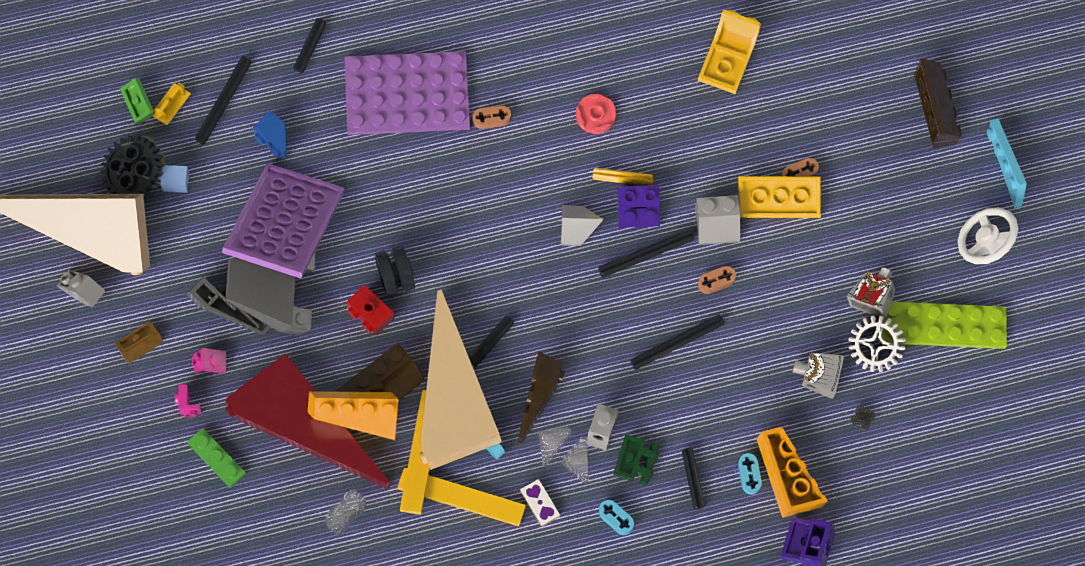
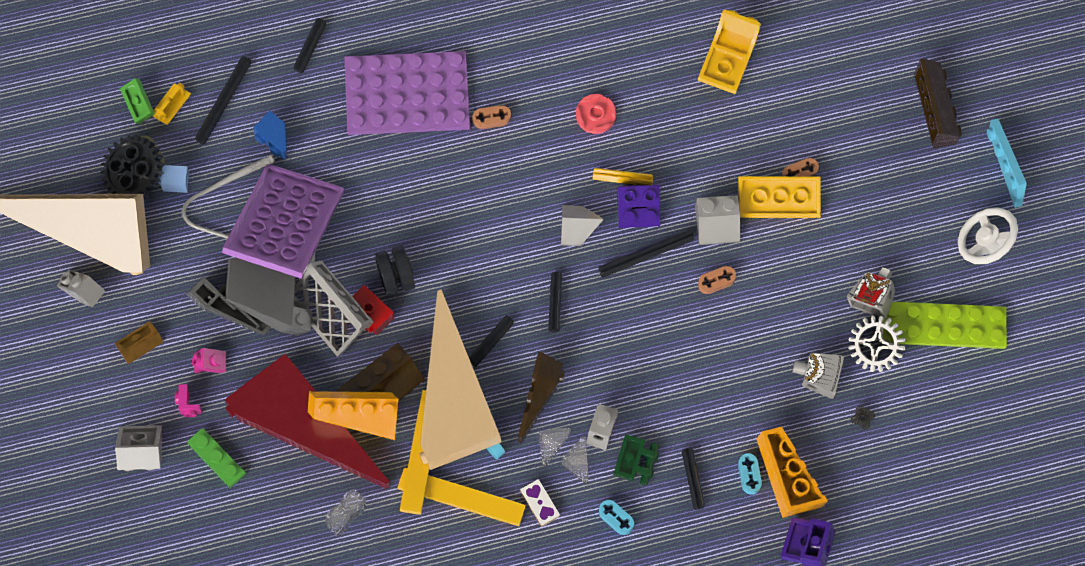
(139, 447): none -> light grey slope
(238, 174): none -> light grey piece
(350, 310): none -> light grey fence
(555, 302): none -> black axle
(677, 342): black axle -> none

